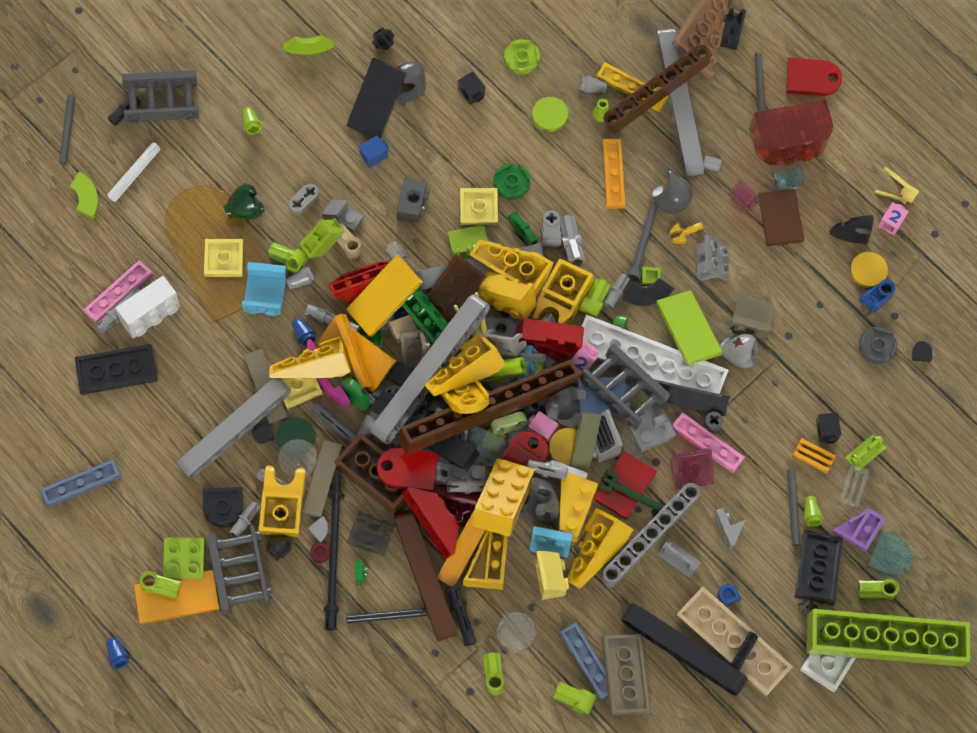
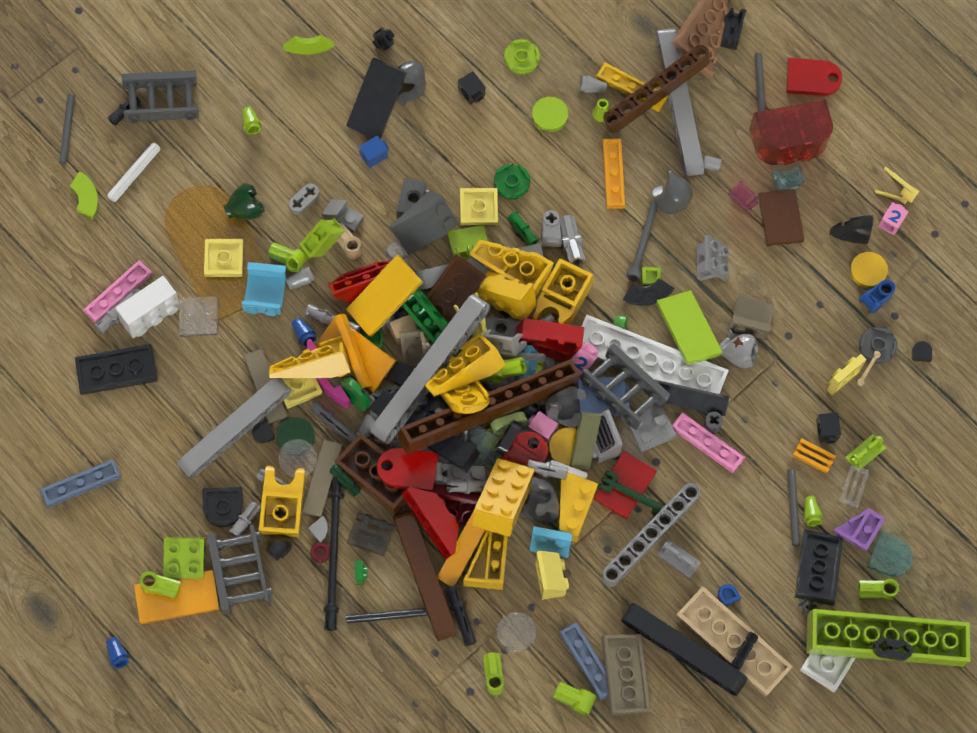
(198, 316): none -> clear plate
(345, 480): none -> dark green axle
(424, 222): none -> dark grey slope
(508, 437): none -> black beam
(594, 300): lime piece -> none
(602, 541): yellow wedge -> none
(616, 291): light grey axle -> none
(684, 231): yellow bar -> none
(692, 467): clear pink slope -> none
(729, 532): light grey slope -> none
(842, 377): none -> light yellow plate
(860, 381): none -> tan hinge
(892, 654): none -> black beam

